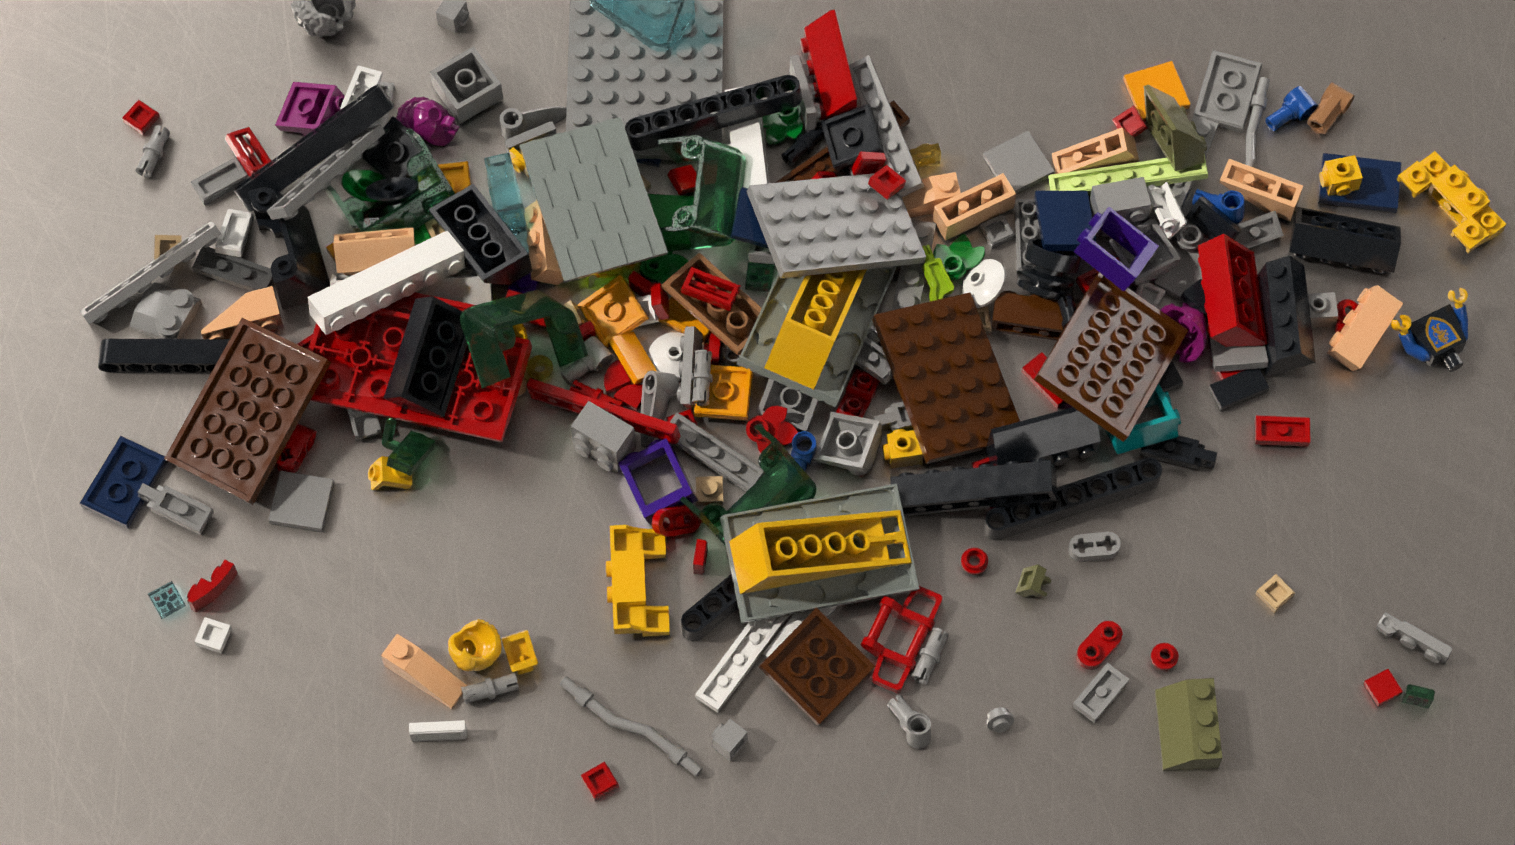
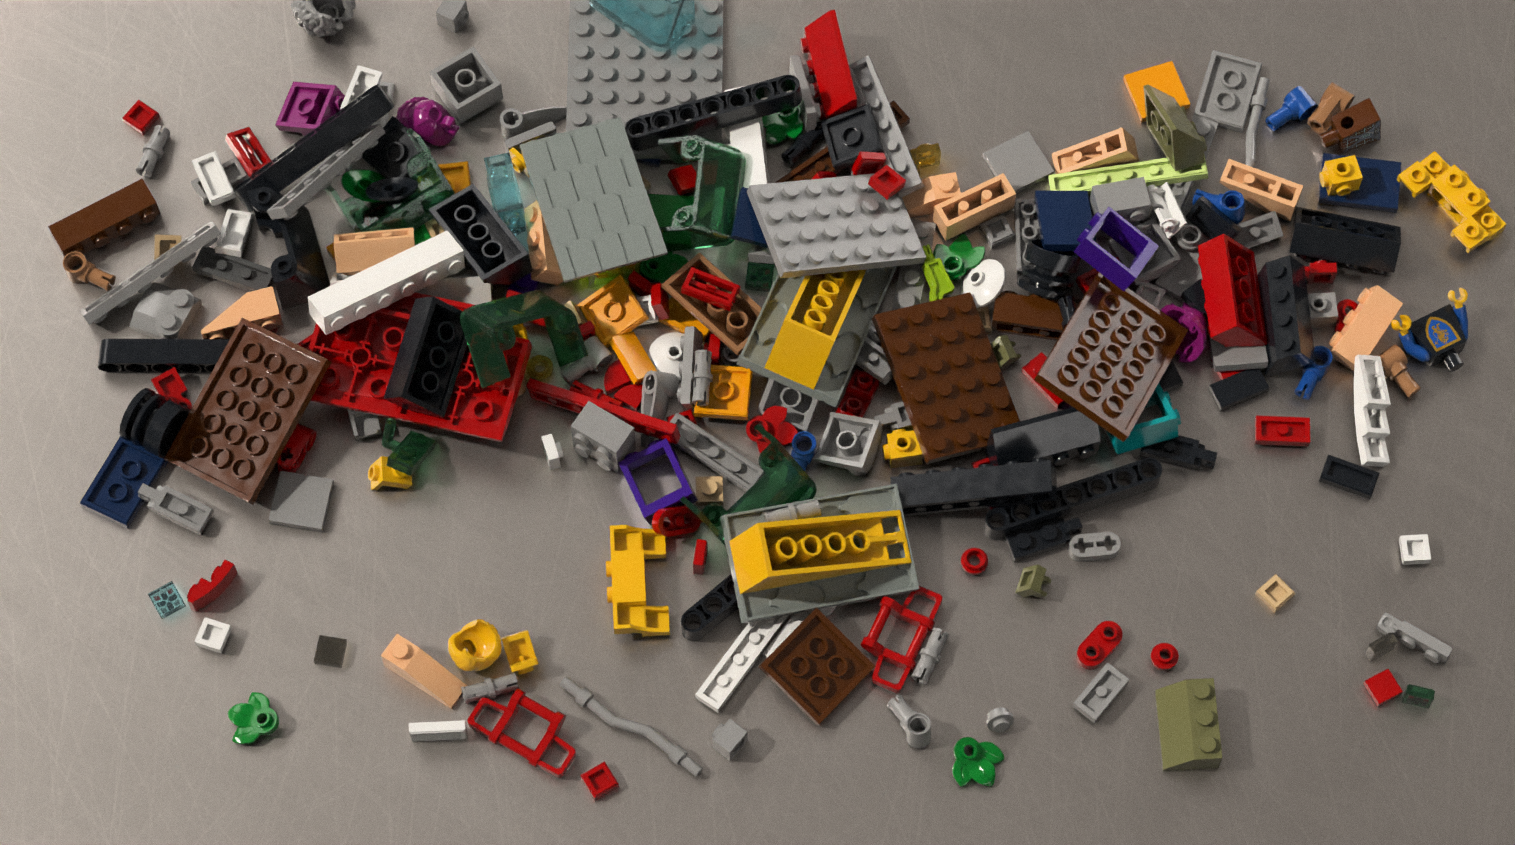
(87, 272): none -> medium nougat pin
(105, 219): none -> reddish brown brick
(152, 422): none -> black wheel
(171, 387): none -> red plate
(213, 178): none -> white tile
(249, 718): none -> green plate
(330, 651): none -> clear smoke tile
(509, 713): none -> red bar
(552, 451): none -> white plate
(792, 512): none -> light grey pin
(978, 765): none -> green plate
(1004, 352): none -> olive tile
(1042, 537): none -> black hinge
(1131, 121): red tile -> none
(1314, 372): none -> blue pin
(1321, 272): none -> red plate
(1349, 477): none -> black tile
(1353, 127): none -> reddish brown torso
(1370, 402): none -> white slope
(1381, 646): none -> clear smoke tile
(1395, 368): none -> medium nougat pin
(1414, 549): none -> white plate

